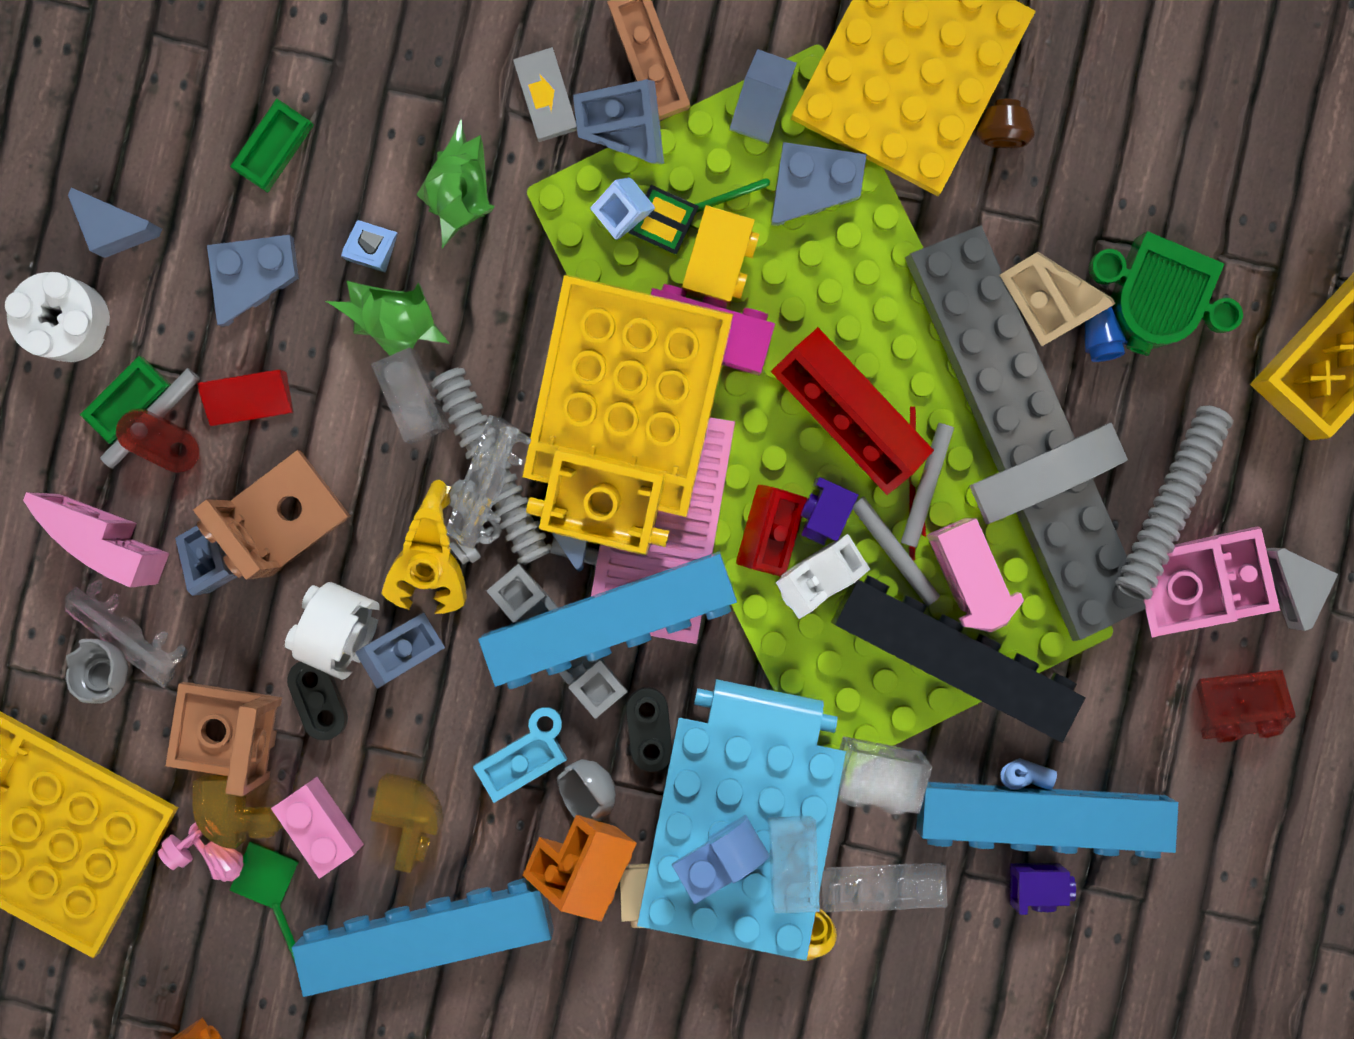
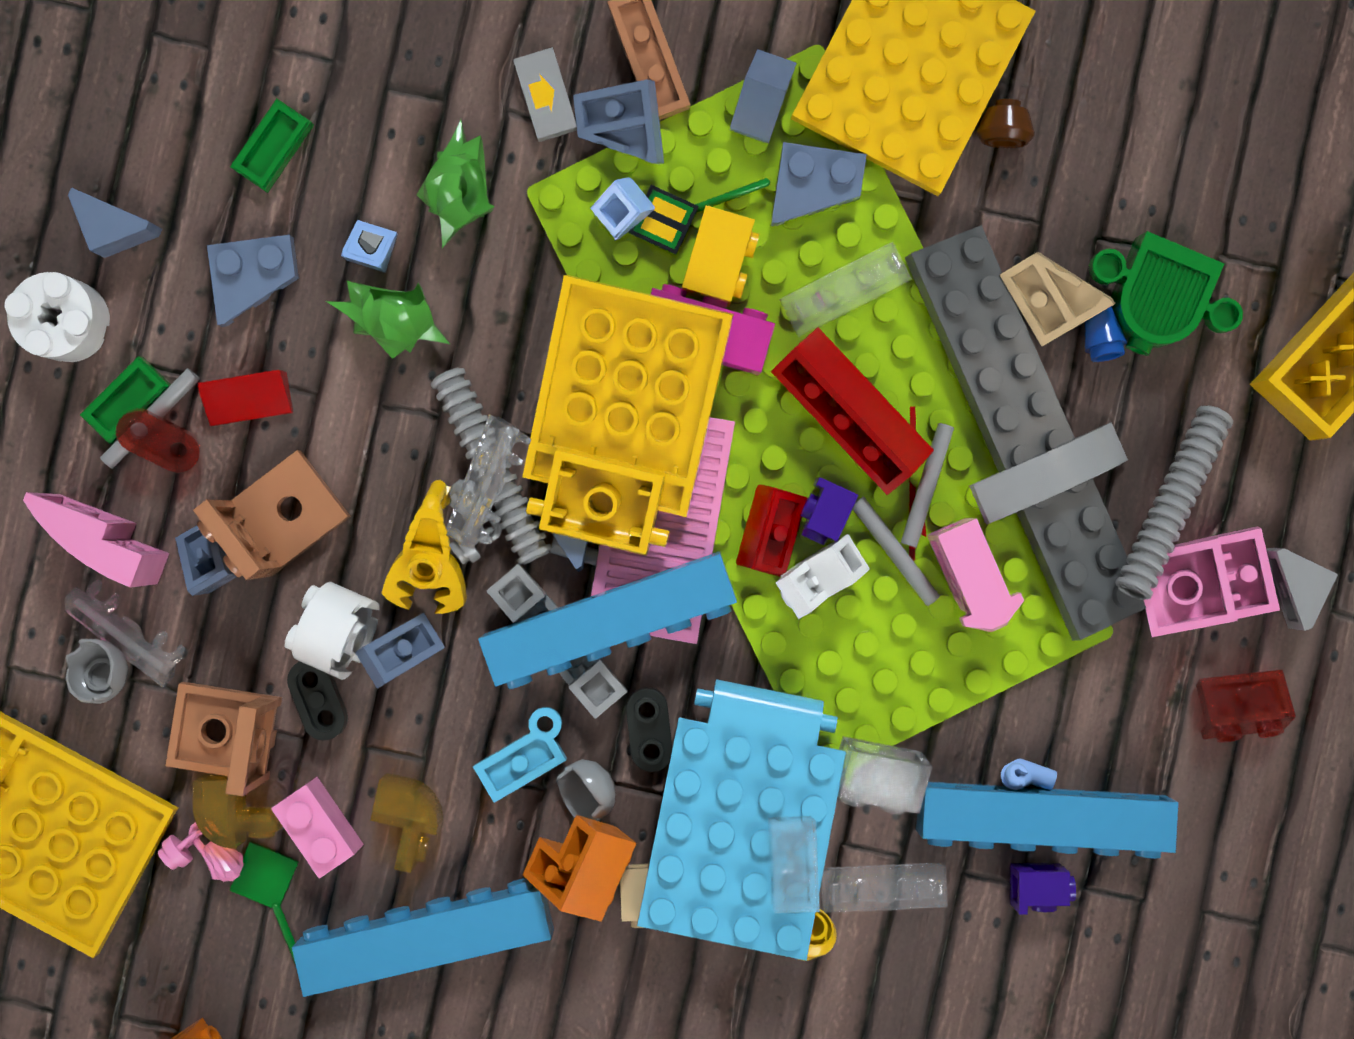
(410, 396): clear brick -> none
(722, 860): medium blue brick -> none
(845, 289): none -> clear plate
(958, 659): black brick -> none

